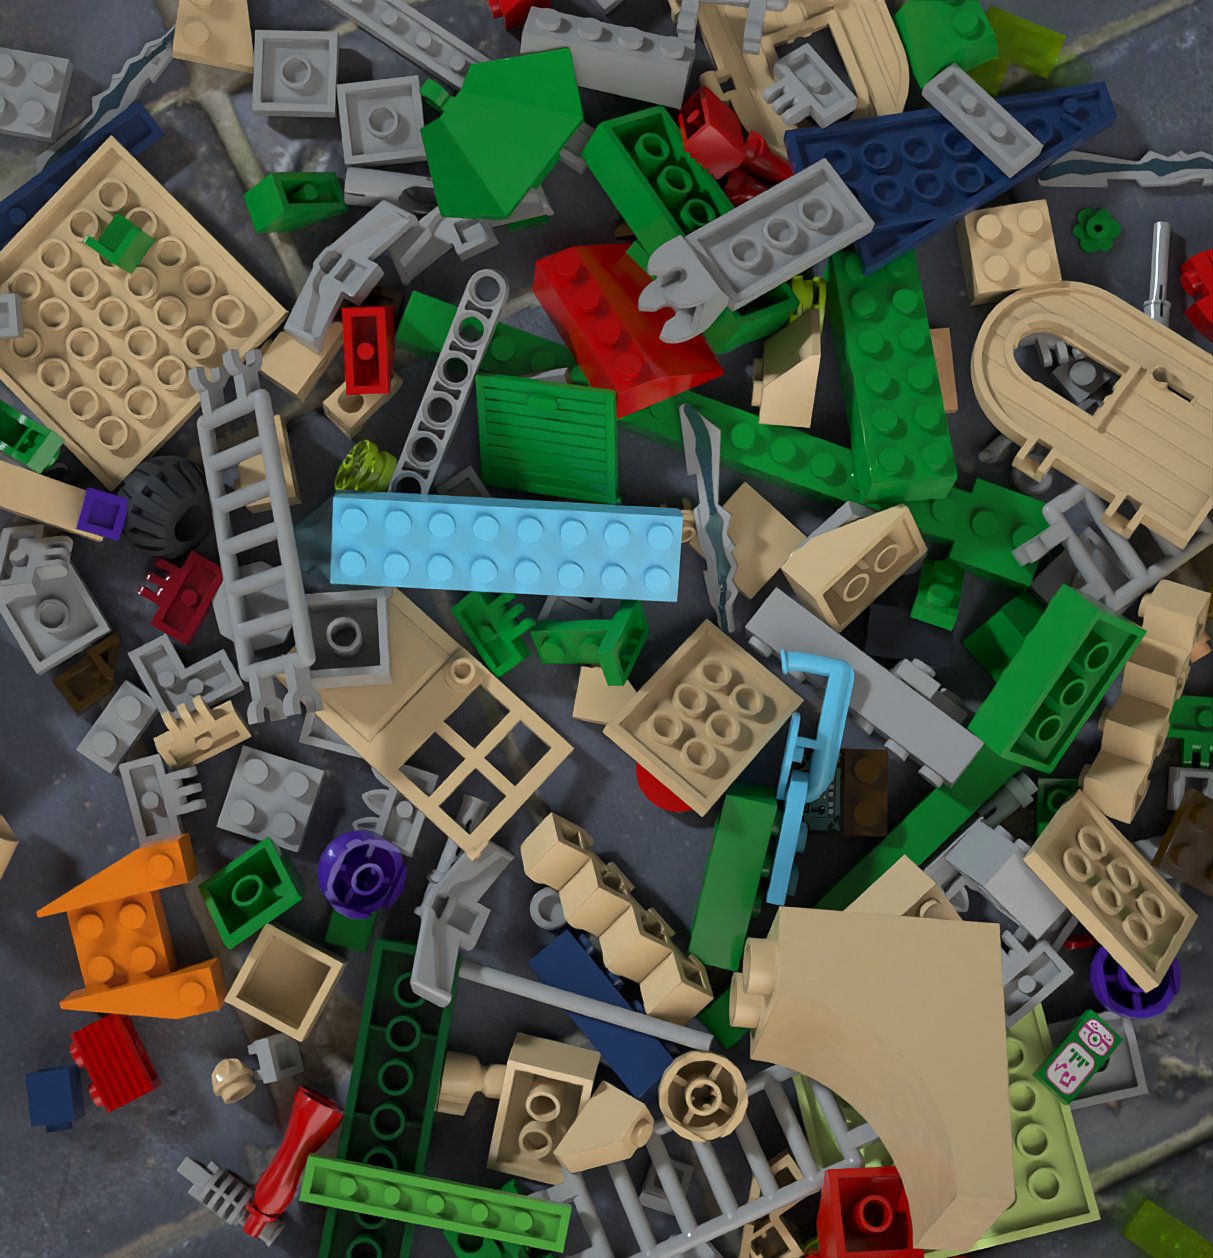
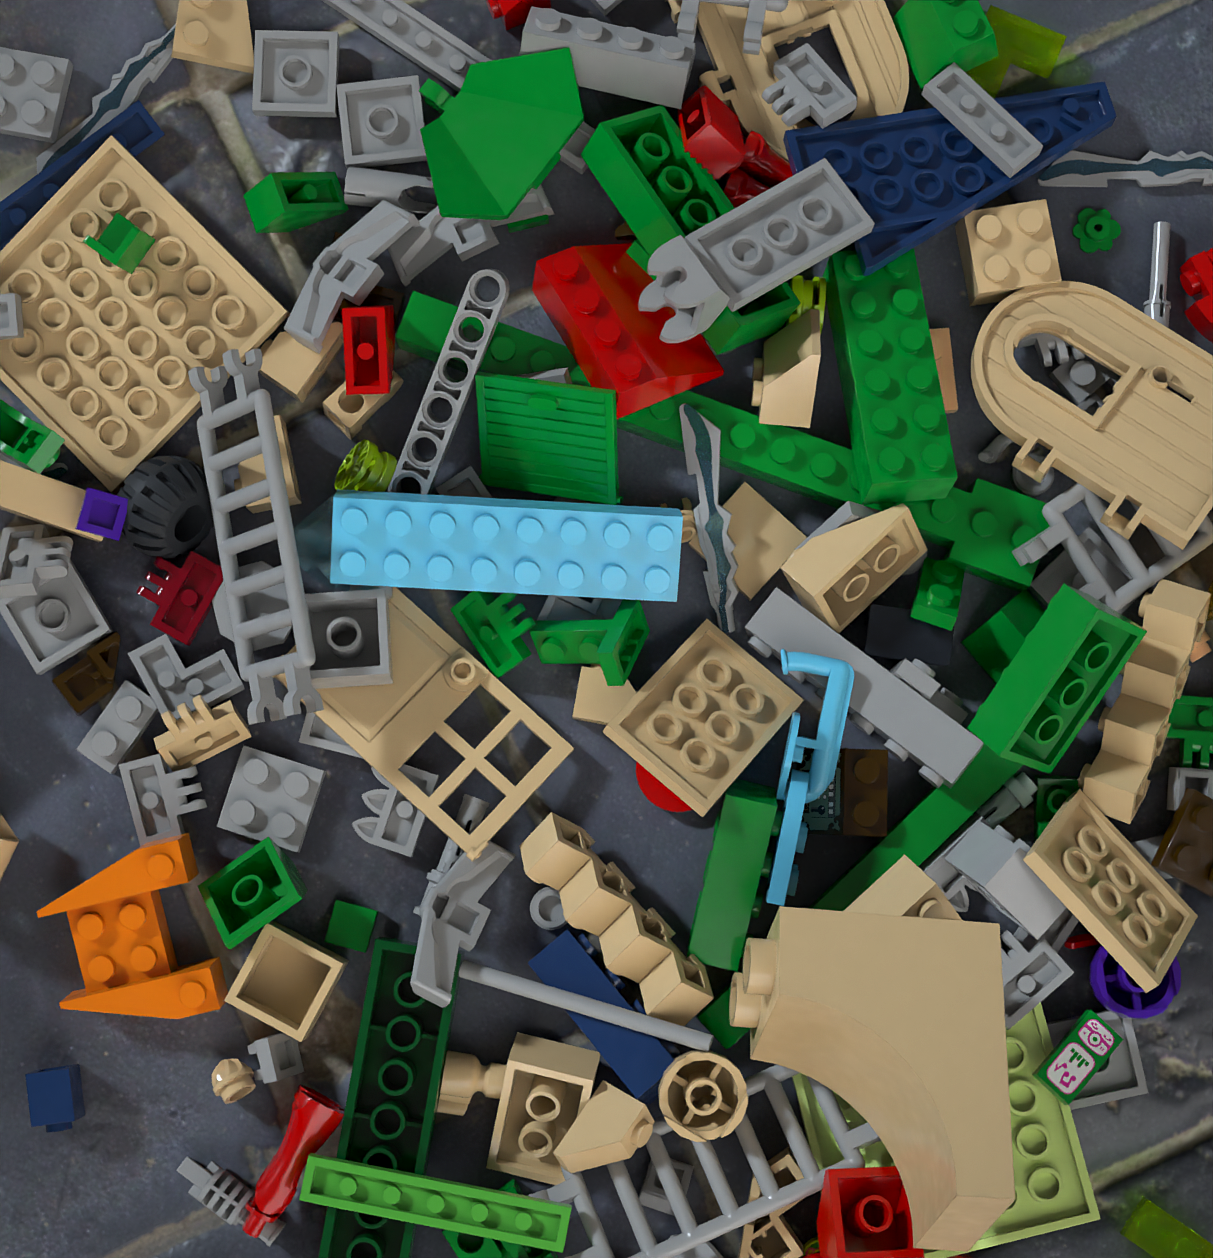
(114, 1061): red brick -> none
(361, 873): dark purple cylinder -> none

